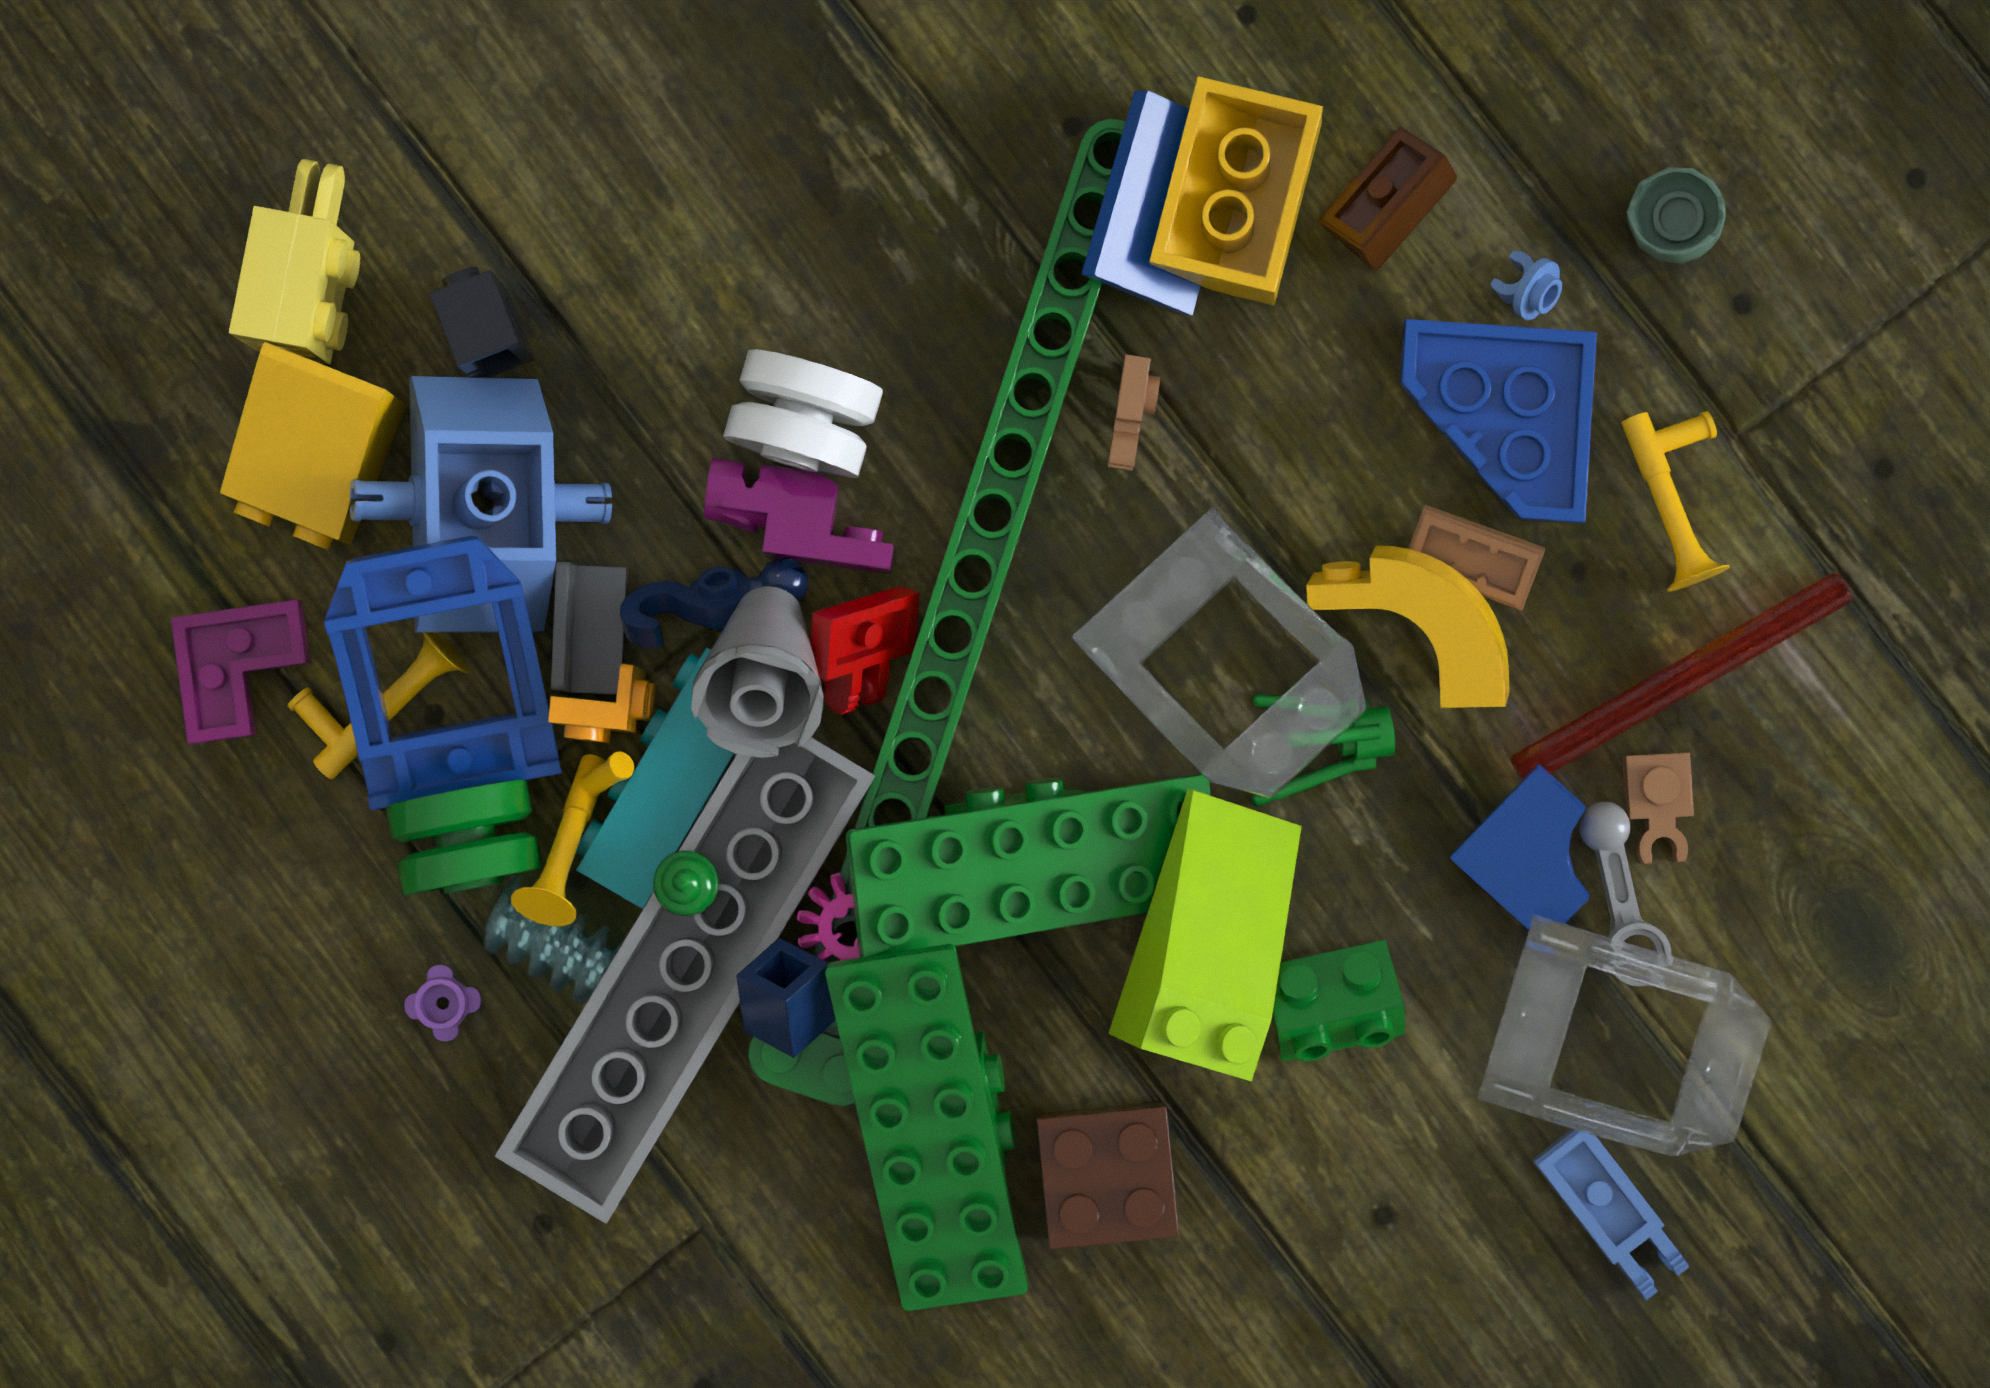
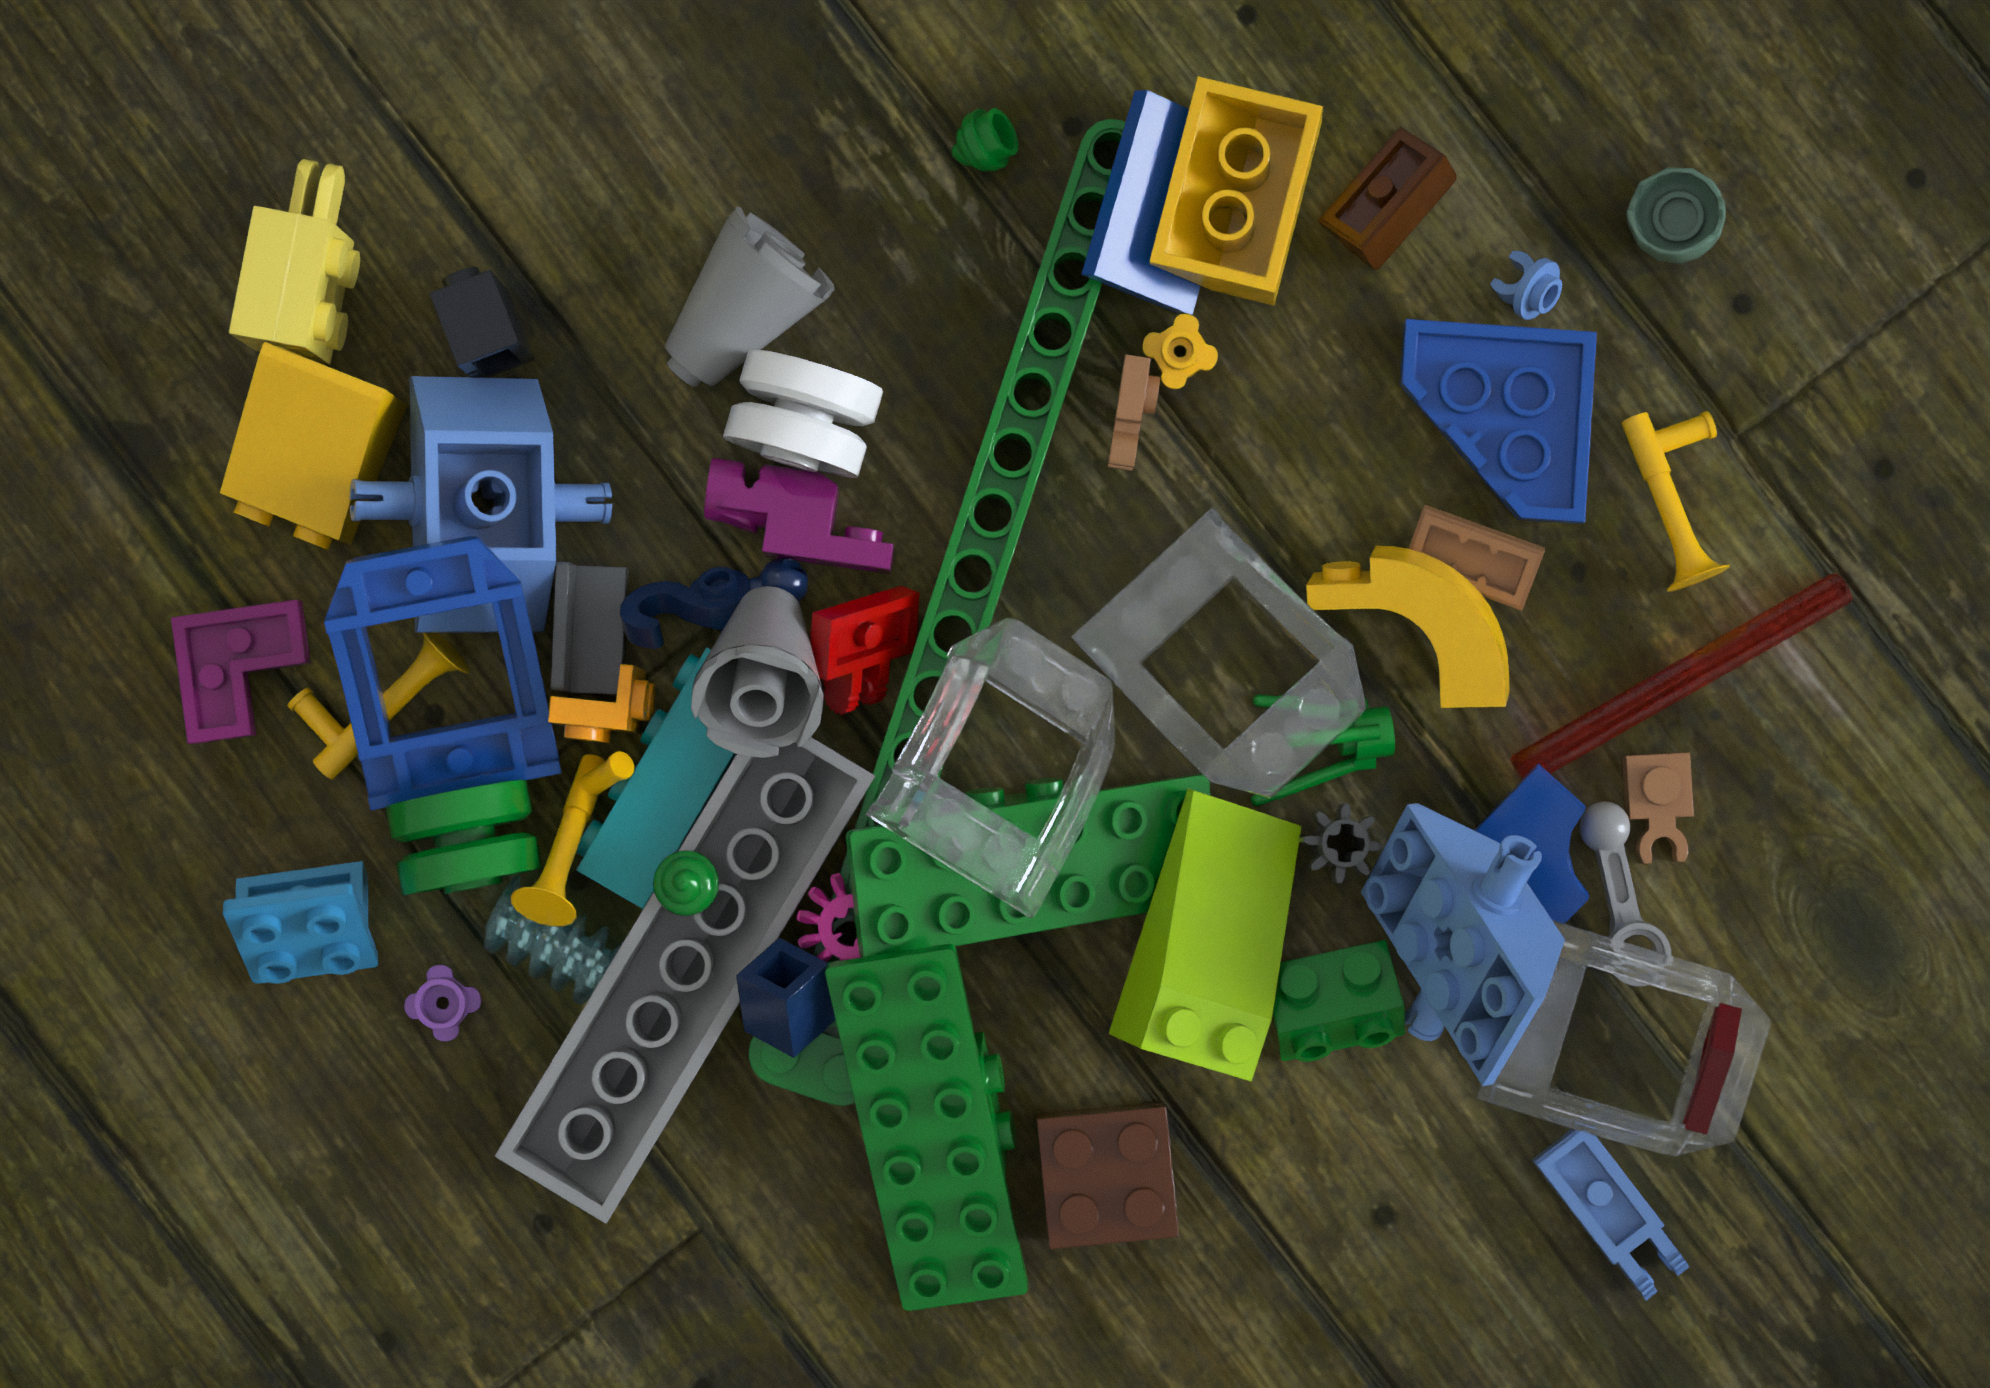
(302, 923): none -> dark azure bracket
(742, 300): none -> light grey cone
(962, 830): none -> clear wedge
(985, 140): none -> green plate
(1177, 369): none -> yellow plate
(1351, 830): none -> dark grey gear
(1466, 933): none -> medium blue slope
(1712, 1067): none -> dark red tile

